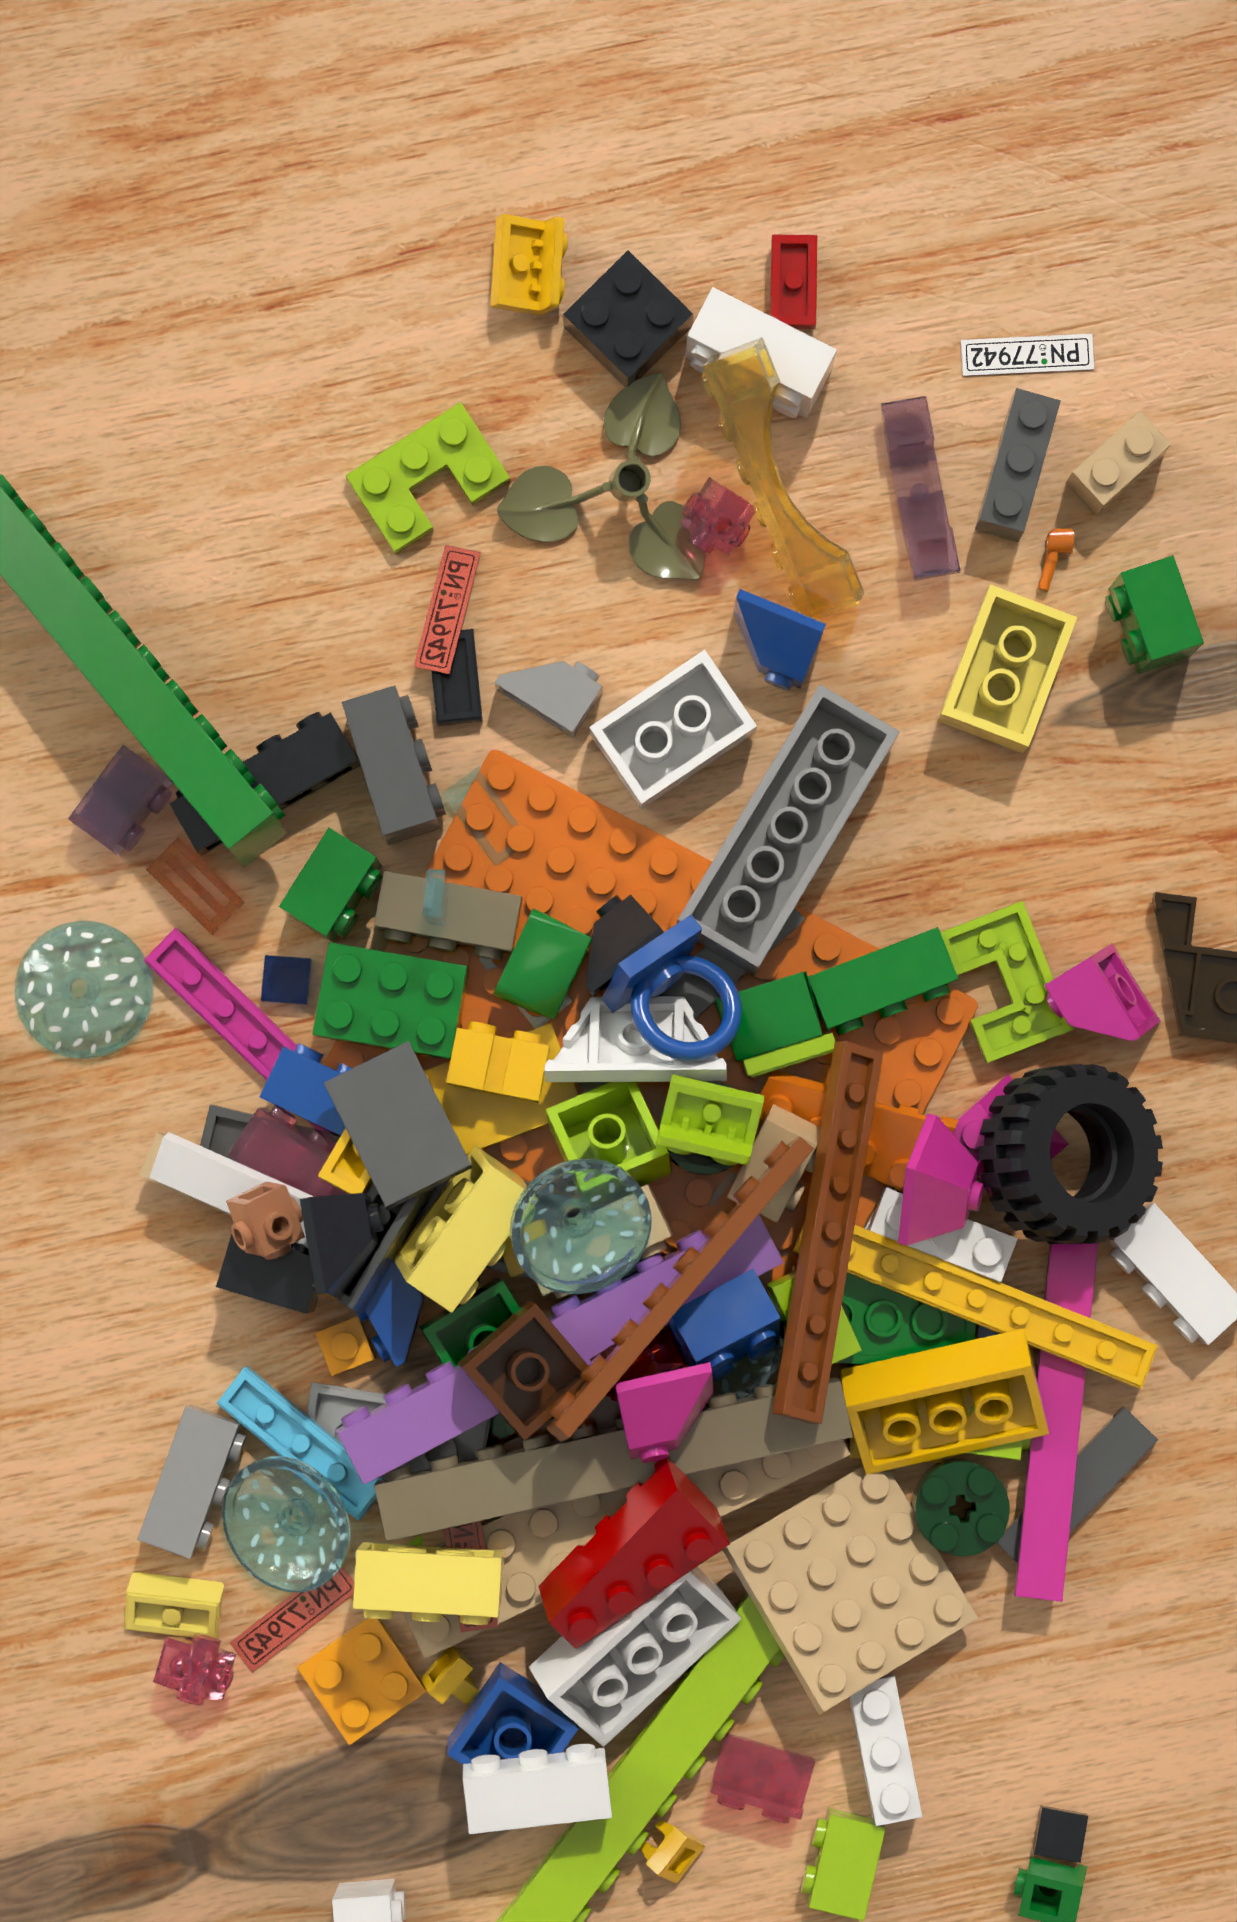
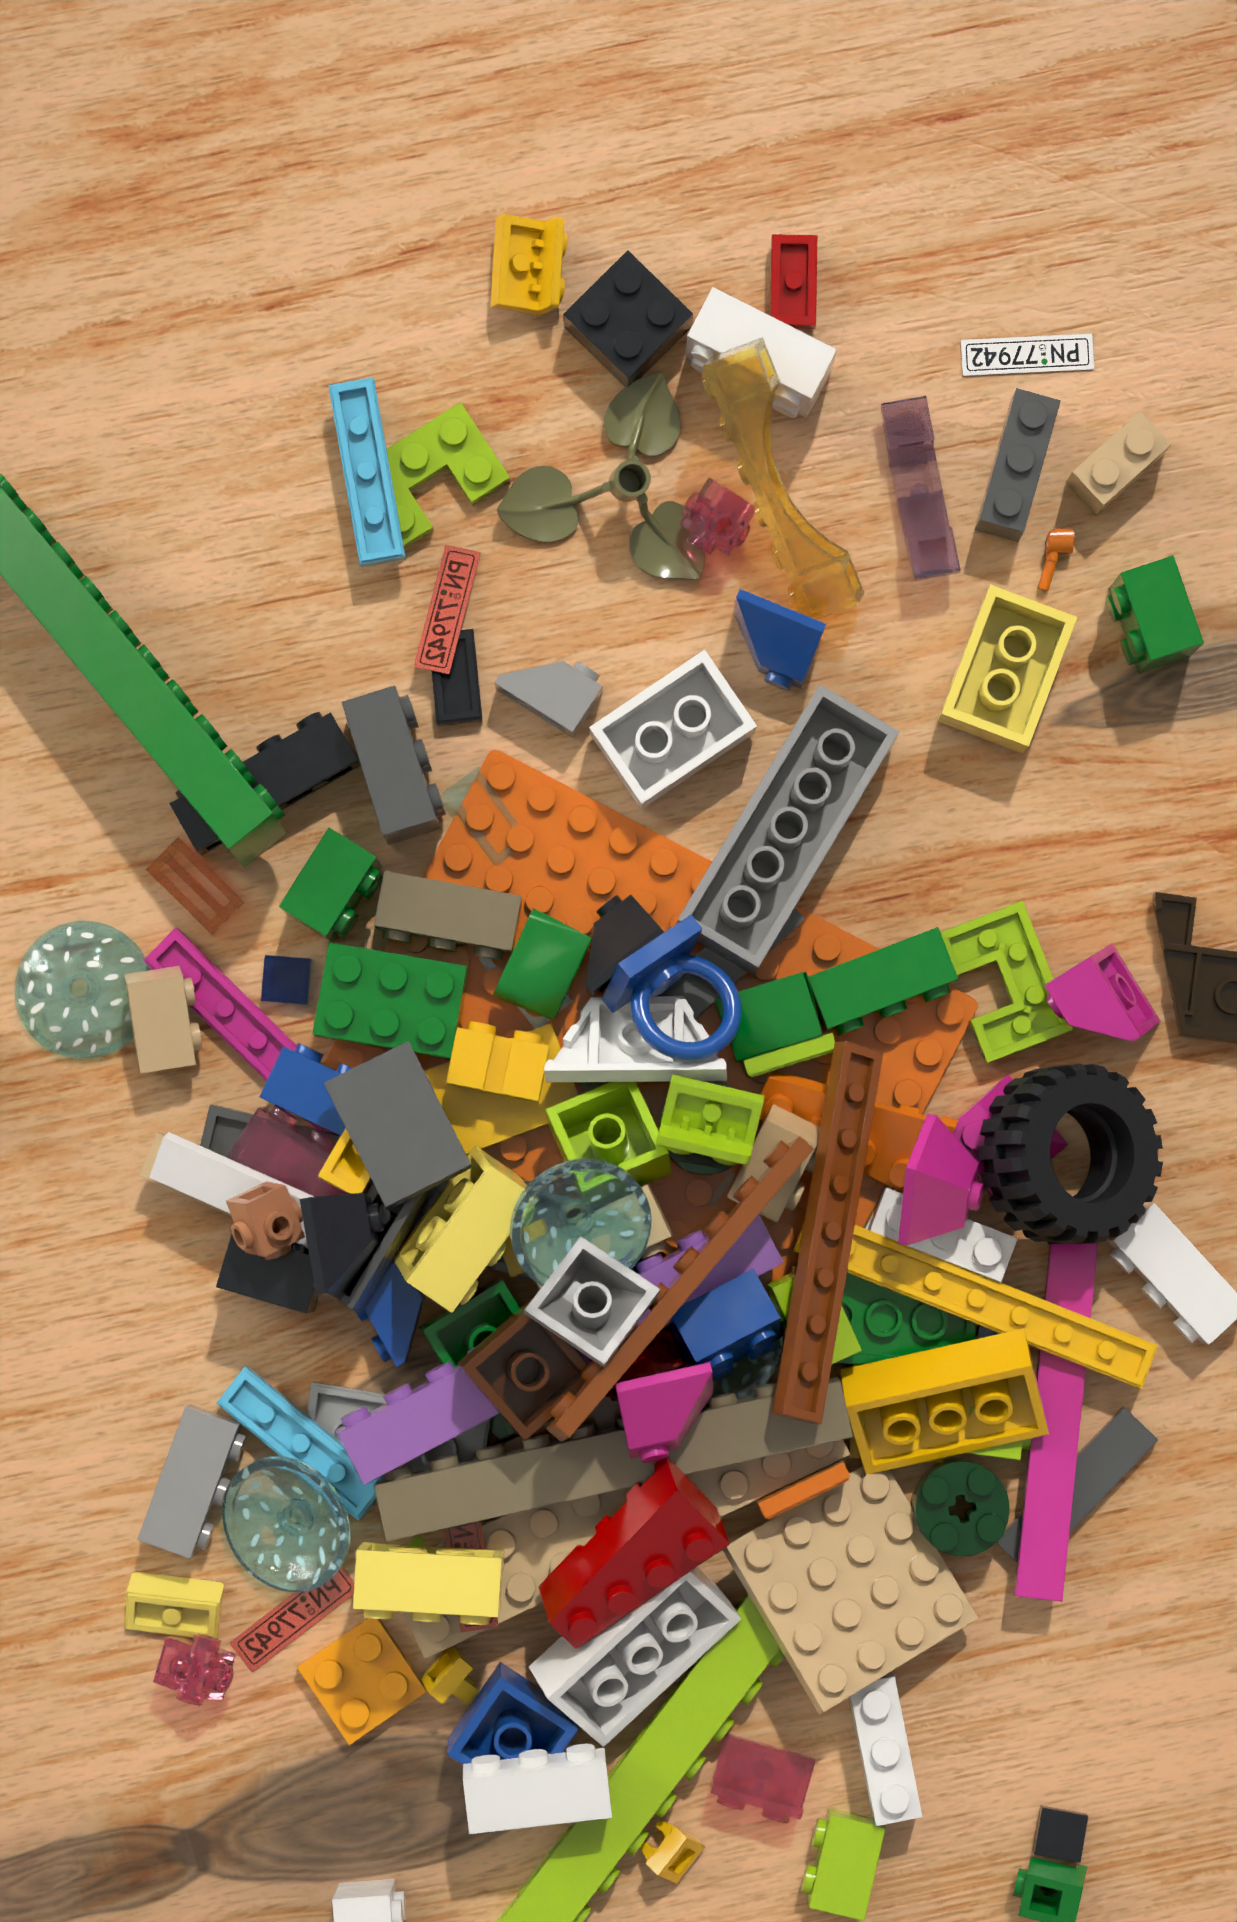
(122, 801): brick -> none
(161, 1019): none -> tan brick
(345, 1345): light orange plate -> none
(367, 472): none -> medium azure tile
(436, 896): clear light blue tile -> none
(592, 1301): none -> light grey slope
(803, 1489): none -> orange tile

